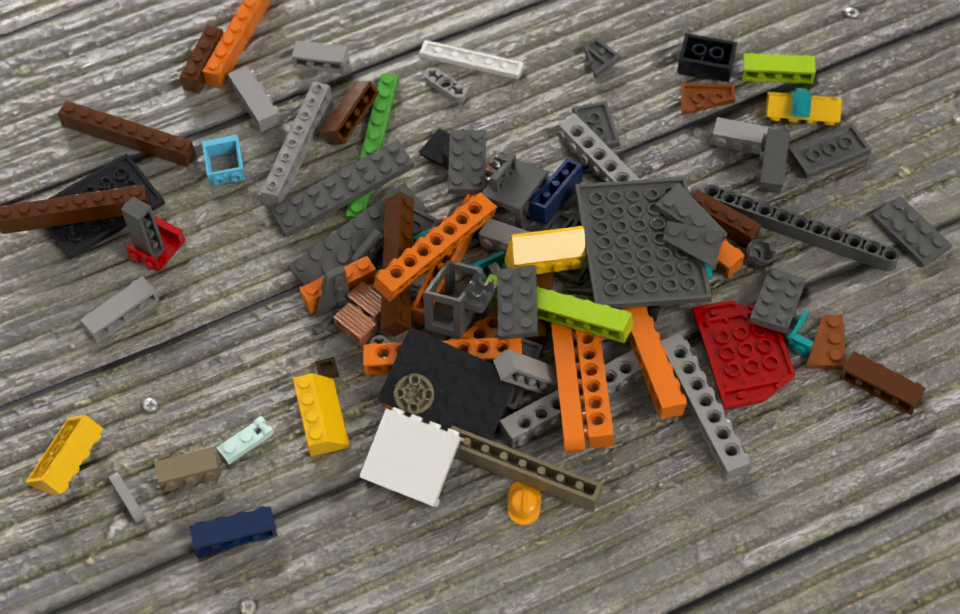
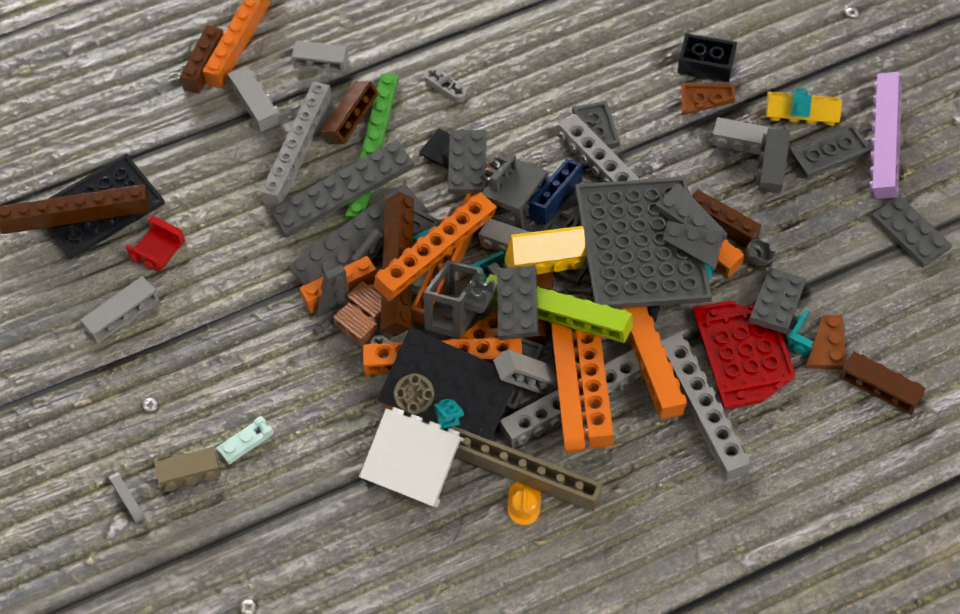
(65, 455): yellow slope -> none
(127, 133): reddish brown brick -> none
(143, 227): dark grey brick -> none
(229, 145): medium azure window -> none
(233, 531): dark blue brick -> none
(321, 414): yellow slope -> none
(327, 367): dark brown plate -> none
(448, 413): none -> teal bracket
(471, 59): white tile -> none
(599, 56): dark grey wing -> none
(778, 68): lime brick -> none
(827, 236): dark grey beam -> none
(887, 136): none -> lavender brick

